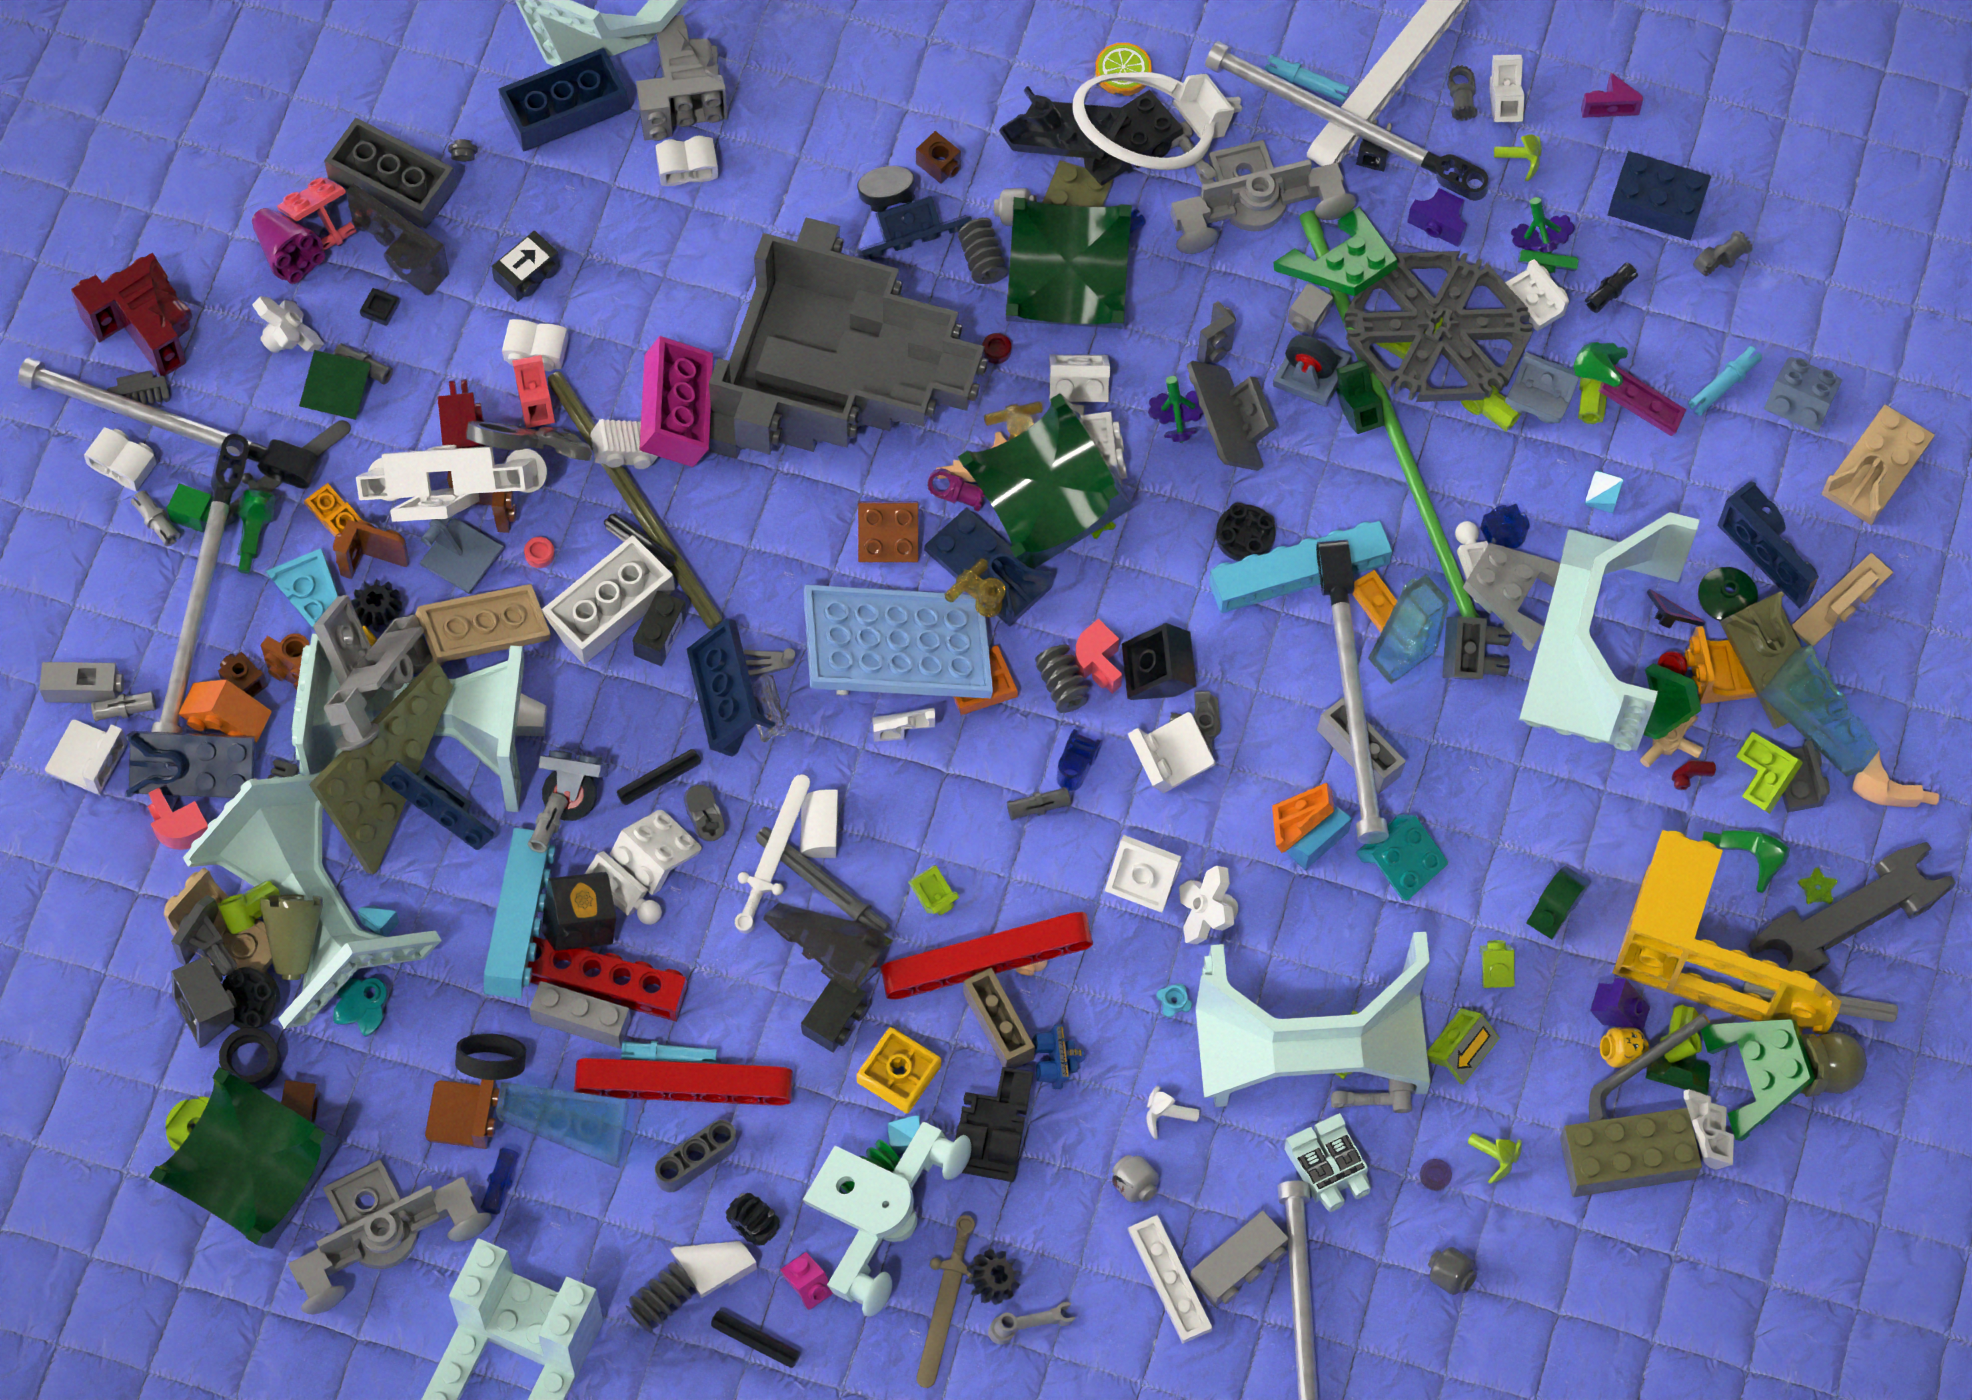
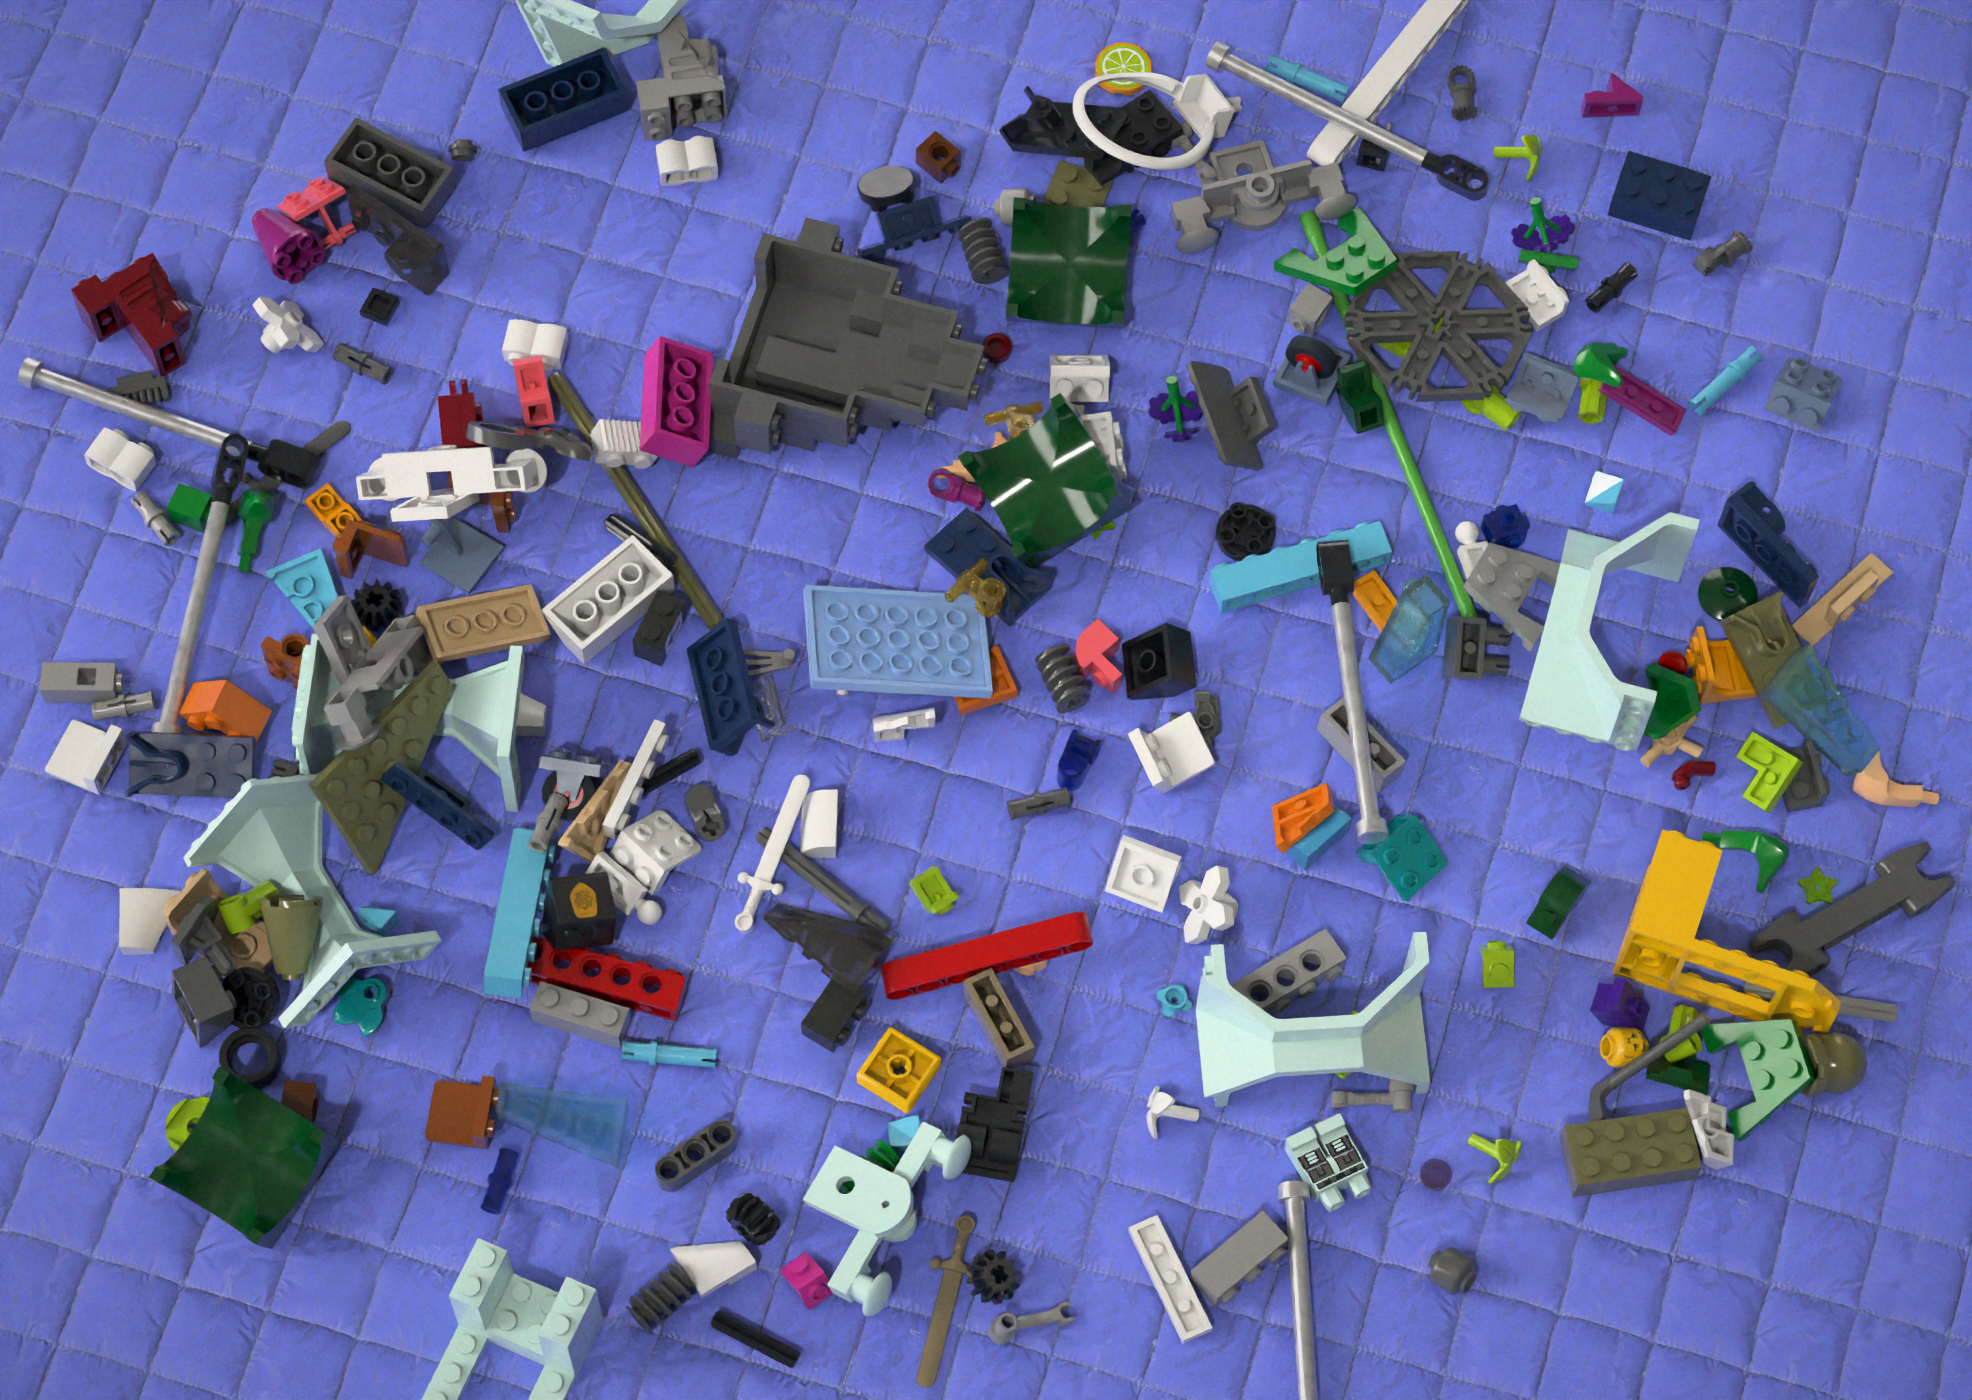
(142, 919): none -> white slope
(175, 828): coral brick -> none
(250, 681): reddish brown brick -> none
(335, 384): dark green piece -> none
(381, 1234): light grey piece -> none
(490, 1069): black tyre -> none
(526, 266): pearl dark grey brick -> none
(539, 552): coral tile -> none
(586, 833): none -> tan wing
(631, 790): none -> white plate
(684, 1081): red beam -> none
(887, 531): dark orange plate -> none
(1062, 1056): blue hips -> none
(1135, 1178): light grey head -> none
(1218, 336): dark grey bracket -> none
(1317, 949): none -> light grey brick
(1440, 217): dark purple brick -> none
(1463, 1044): panel -> none
(1506, 88): white brick -> none
(1669, 612): black piece -> none
(1877, 464): tan plate -> none

